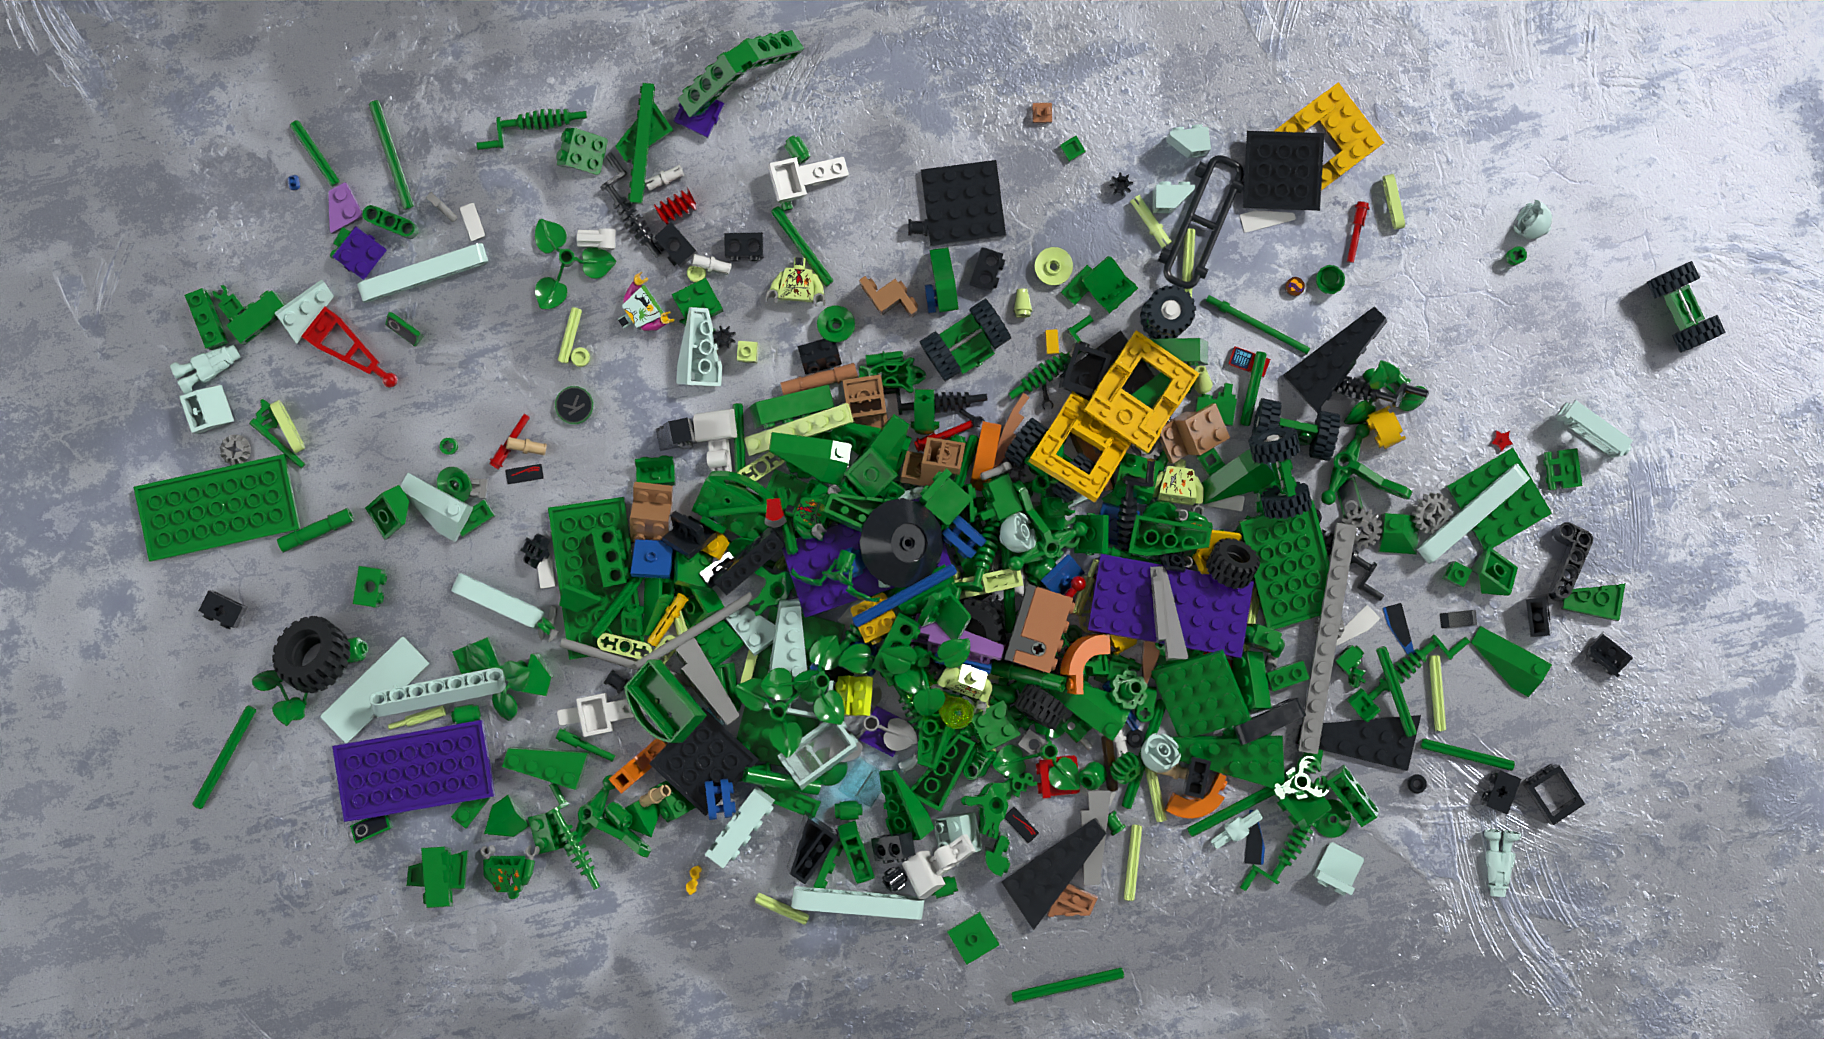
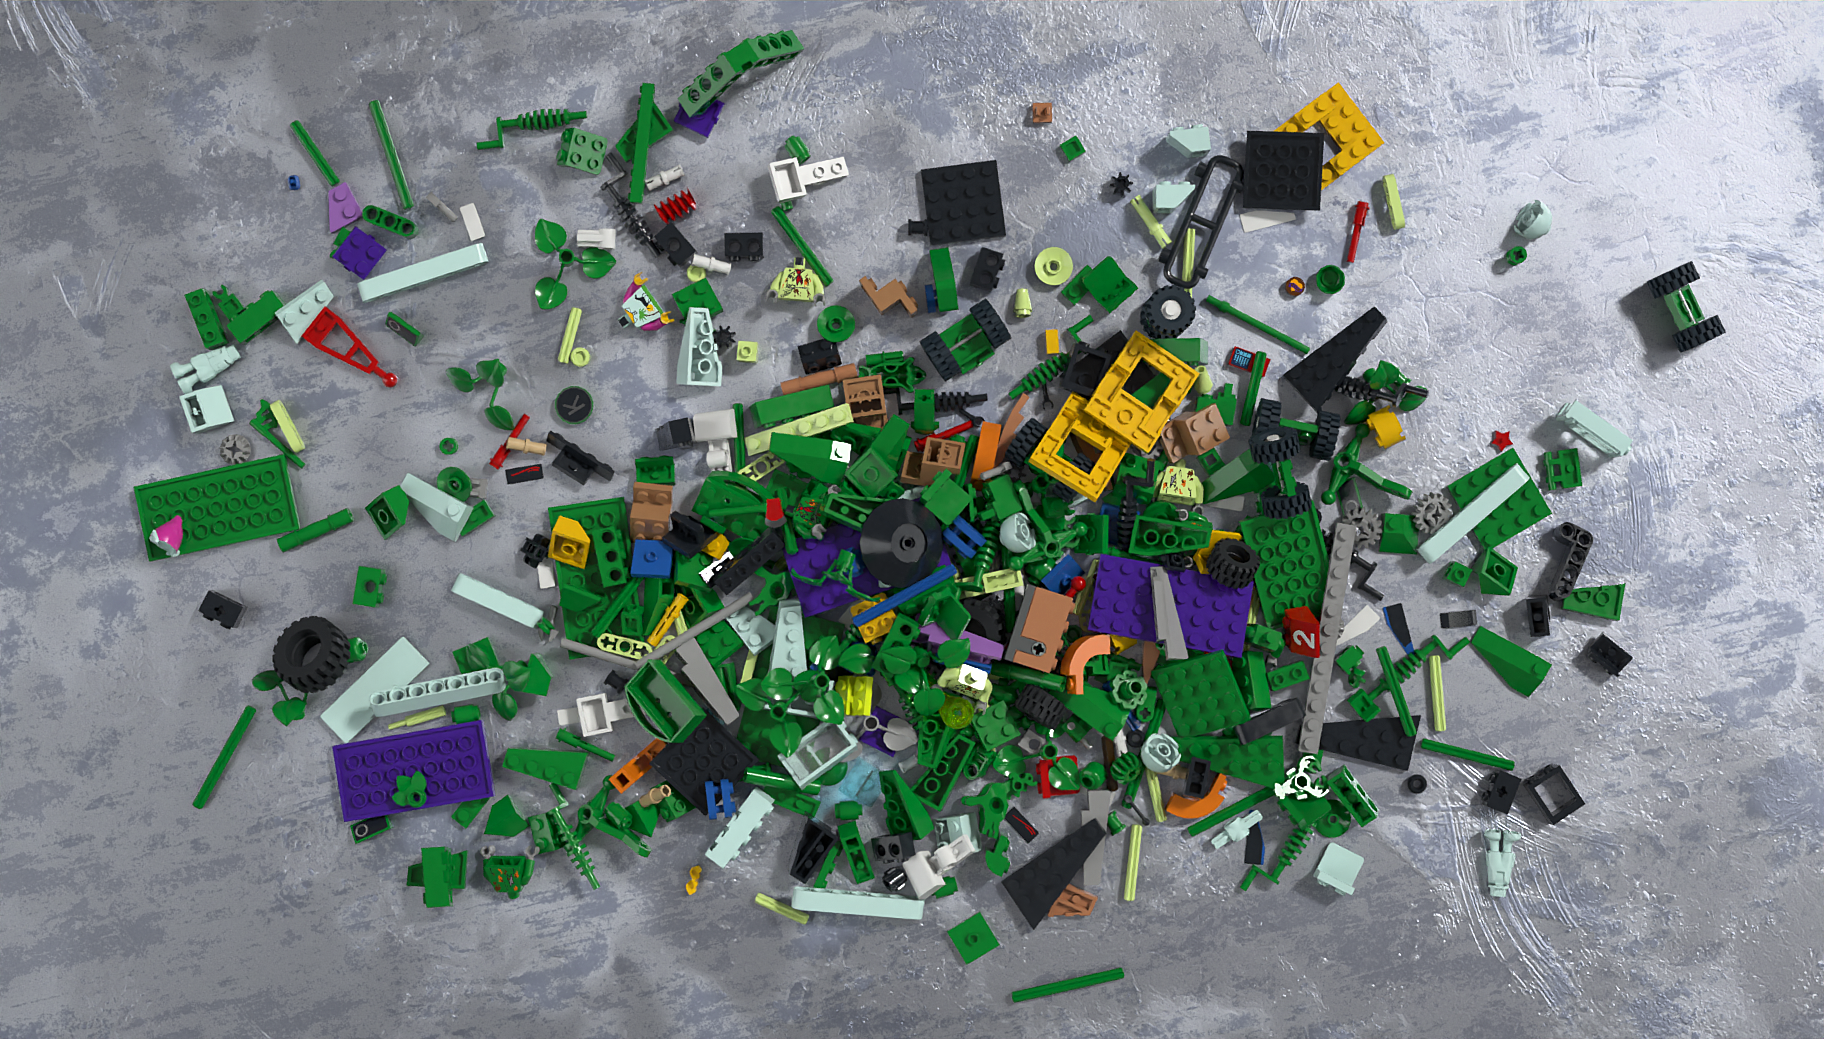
(169, 536): none -> dark pink hat
(408, 788): none -> green plate
(493, 373): none -> green plant
(569, 543): none -> yellow slope
(576, 462): none -> black bracket
(1127, 798): none -> black hinge
(1301, 632): none -> red slope

